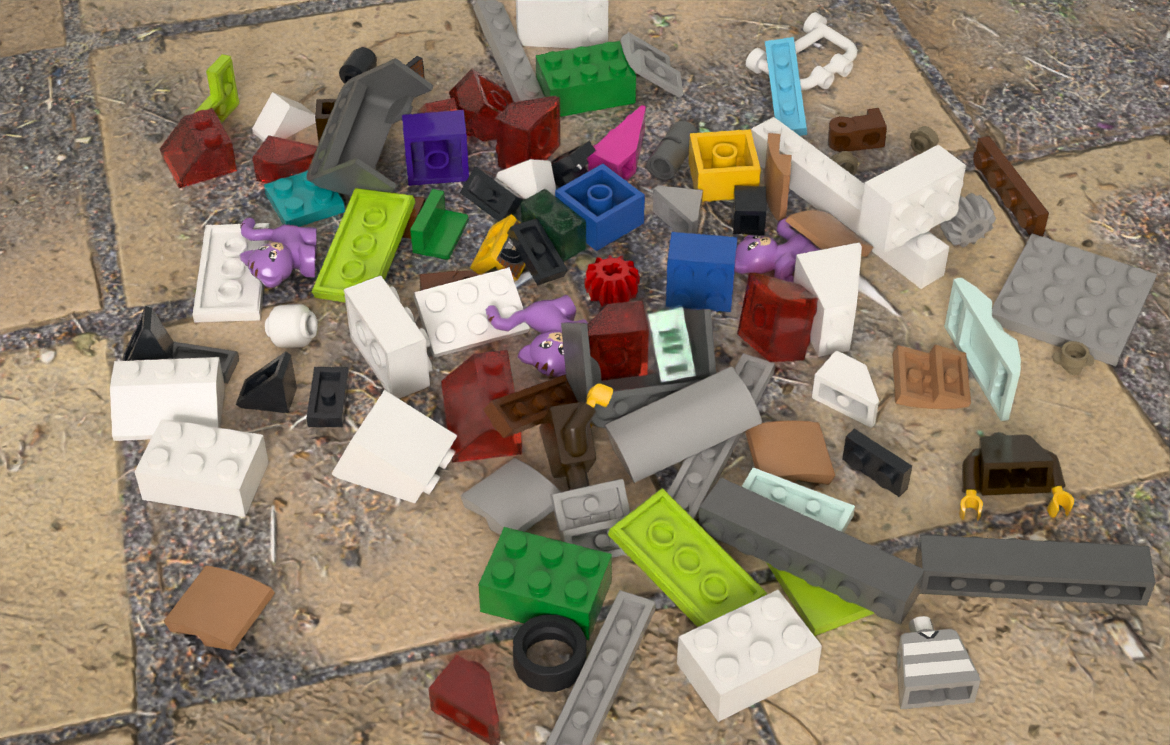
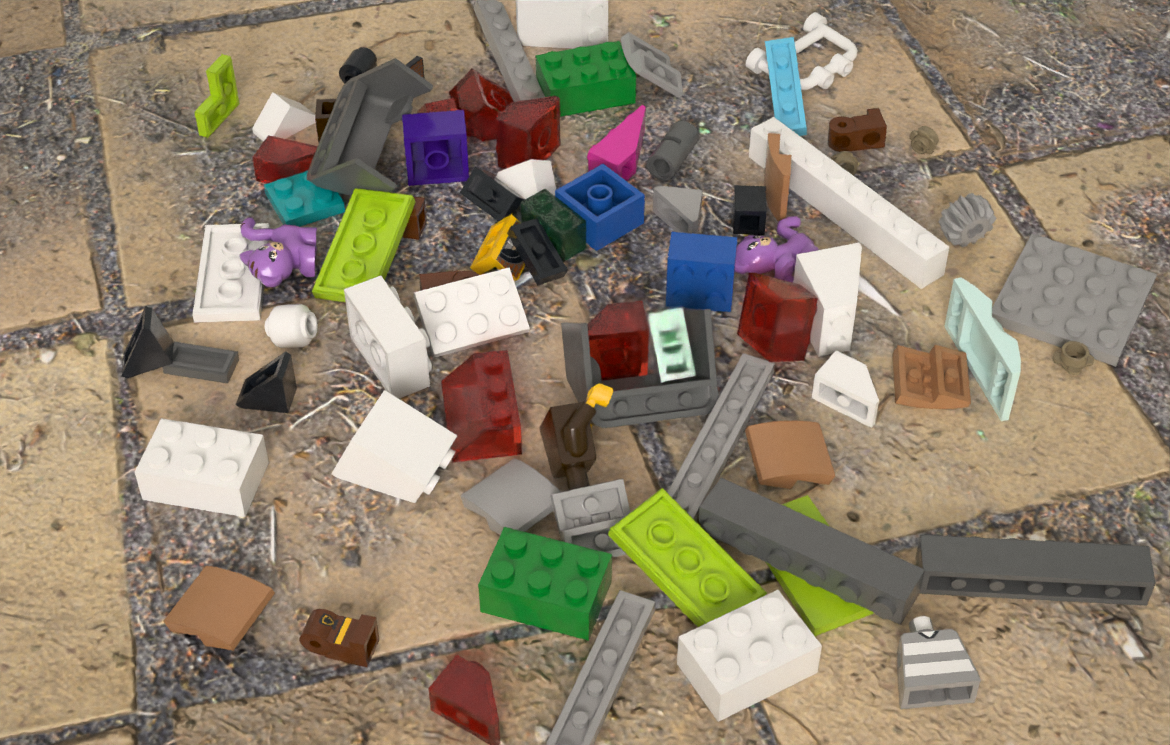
(165, 389): white slope -> none
(198, 149): clear red slope -> none
(328, 397): black plate -> none
(341, 637): none -> reddish brown leg
(437, 229): green panel -> none
(528, 406): reddish brown plate -> none
(546, 317): medium lavender animal -> none
(549, 628): black tyre -> none
(571, 164): black slope -> none
(611, 280): red gear -> none
(683, 424): light grey brick -> none
(722, 161): yellow brick -> none
(801, 499): light aqua plate -> none
(826, 230): medium nougat slope -> none
(877, 462): black plate -> none
(911, 198): white brick -> none
(1009, 467): dark brown torso -> none
(1010, 187): reddish brown plate -> none

